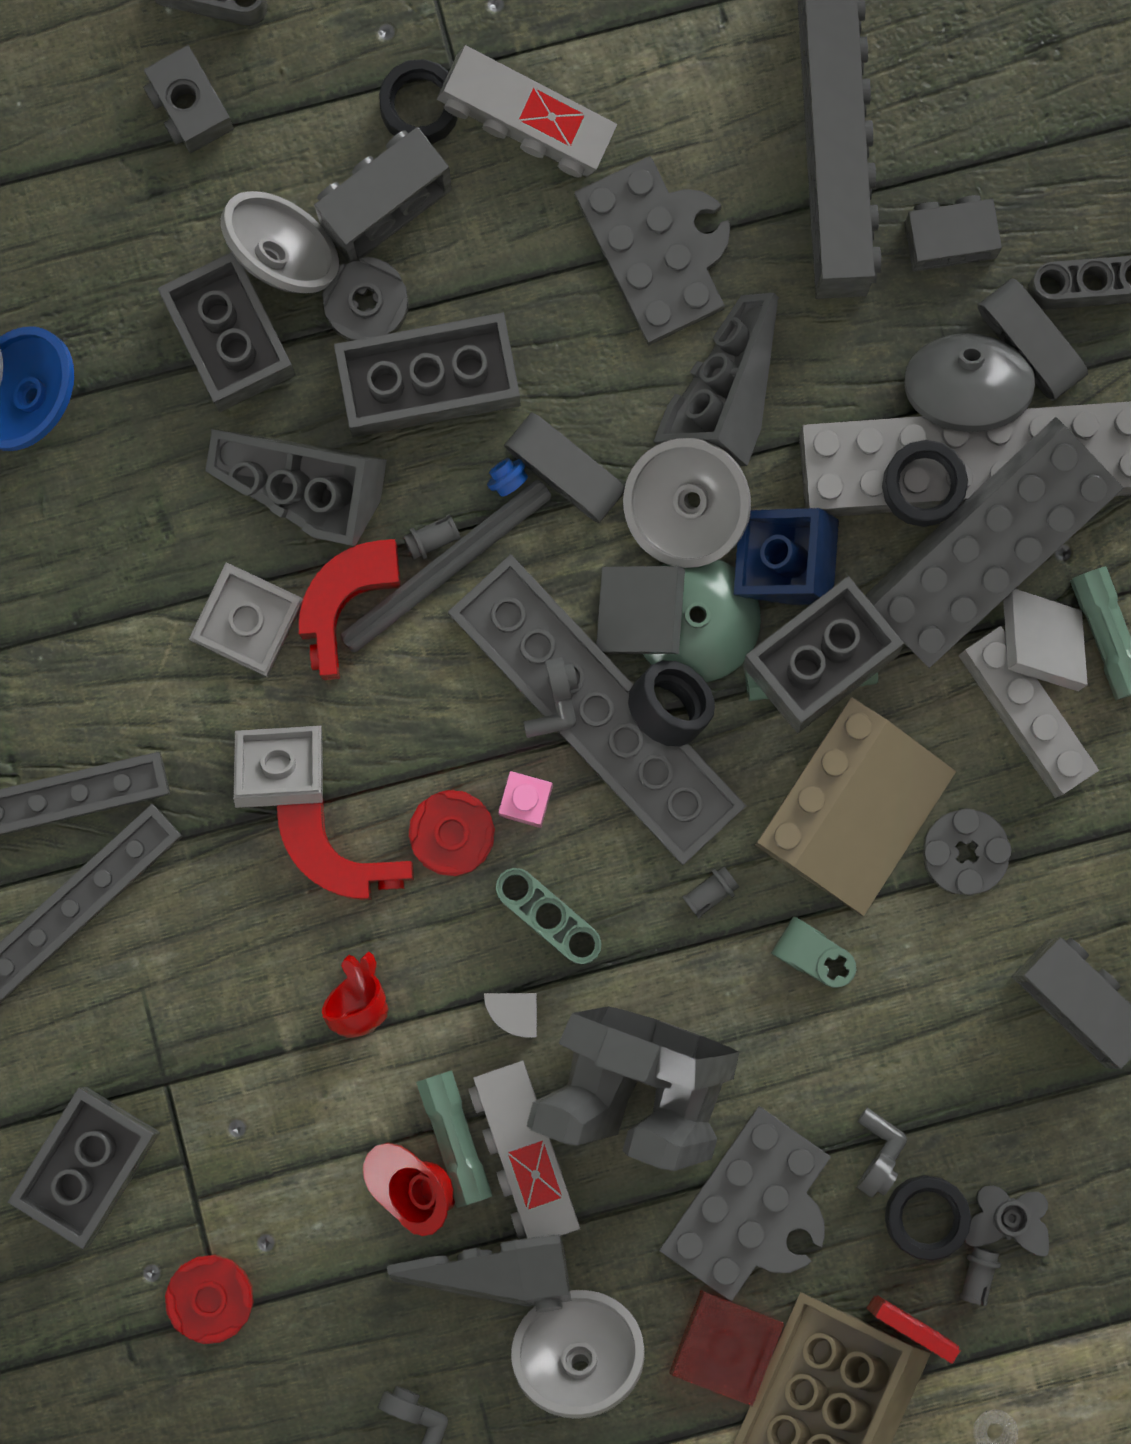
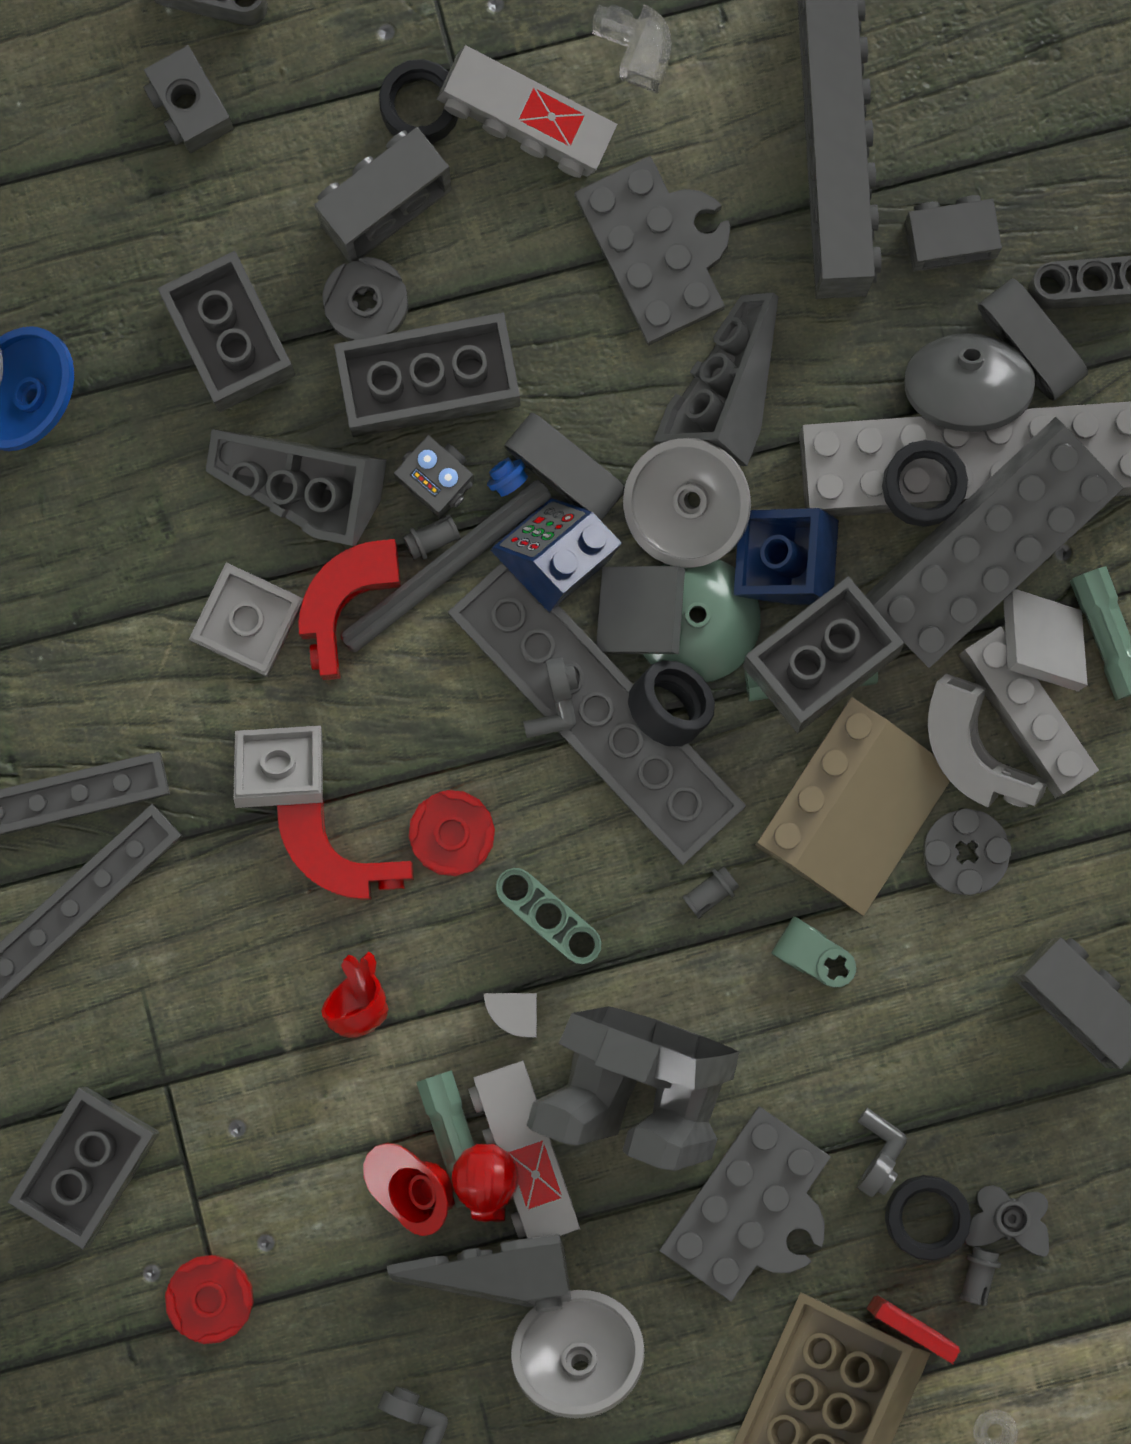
(279, 242): light grey dish -> none
(435, 476): none -> dark grey head
(485, 1181): none -> red piece
(525, 799): bright pink brick -> none
(556, 551): none -> dark blue slope
(646, 42): none -> clear brick
(726, 1348): clear red plate -> none
(963, 756): none -> light grey arch

